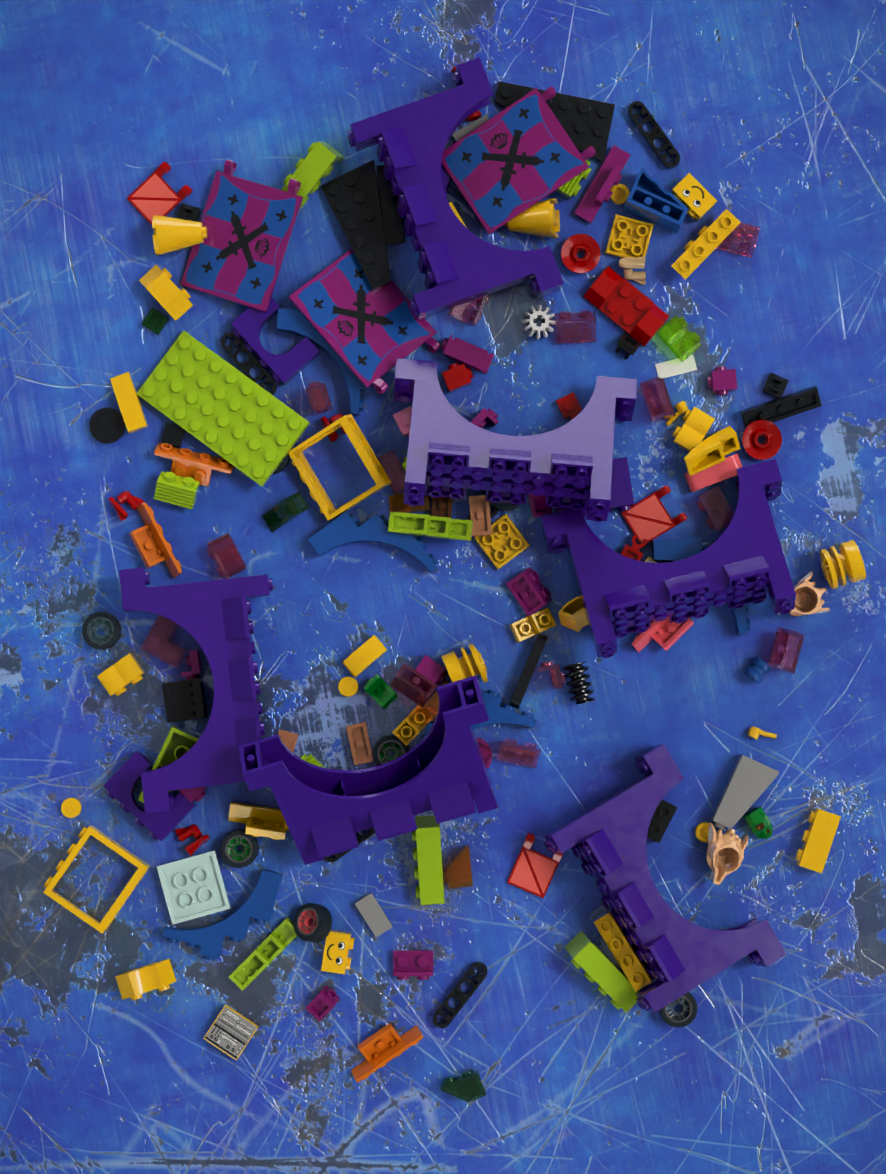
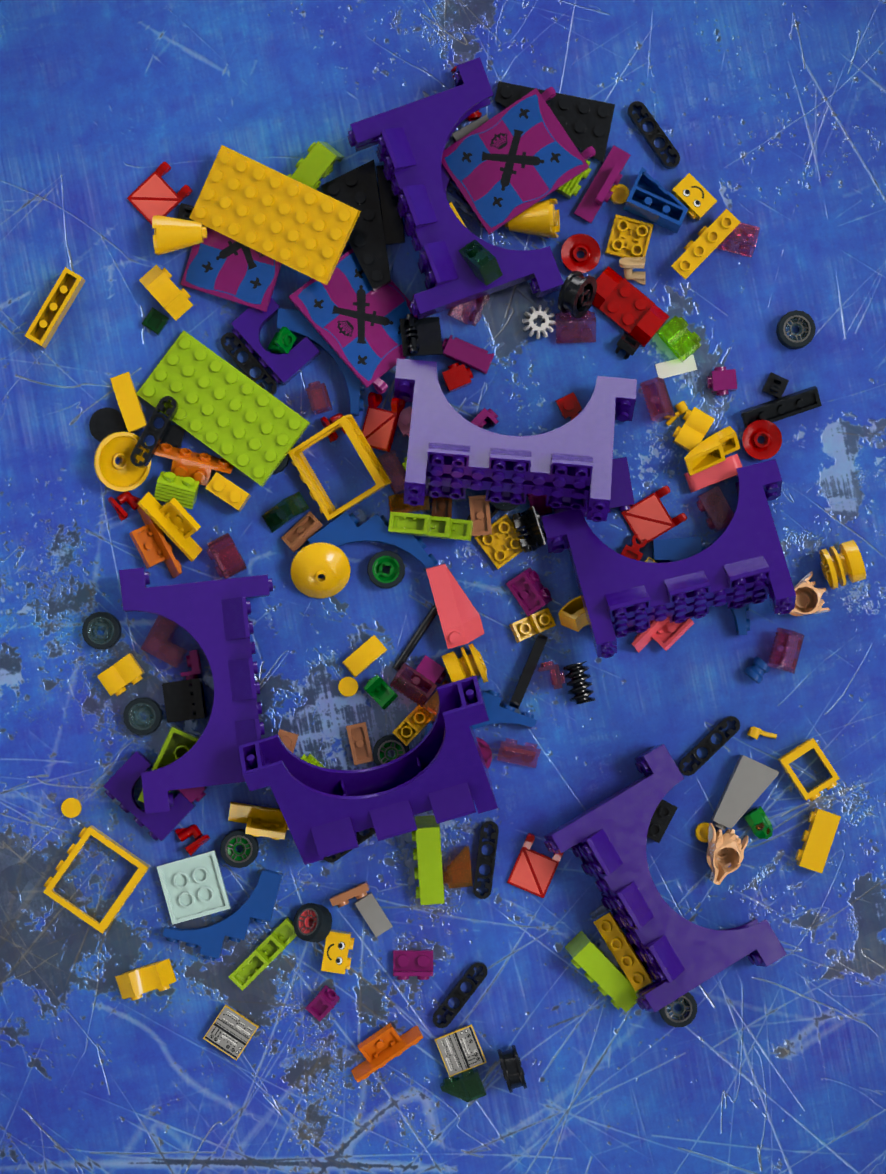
(55, 308): none -> yellow brick
(123, 475): none -> yellow dish
(151, 430): none -> black beam
(152, 711): none -> wheel
(174, 523): none -> yellow bracket
(228, 491): none -> yellow brick
(275, 214): none -> yellow plate
(282, 341): none -> green bracket
(302, 531): none -> nougat plate
(317, 560): none -> yellow dish
(342, 898): none -> nougat plate
(380, 423): none -> flag
(396, 572): none -> wheel
(416, 638): none -> black bar
(421, 336): none -> black hinge
(456, 613): none -> coral wedge
(460, 1050): none -> light grey tile
(481, 262): none -> slope
(483, 859): none -> black beam
(512, 1068): none -> black wheel
(536, 537): none -> black hinge
(577, 294): none -> black wheel
(711, 748): none -> black beam
(789, 757): none -> yellow window
(806, 329): none -> wheel

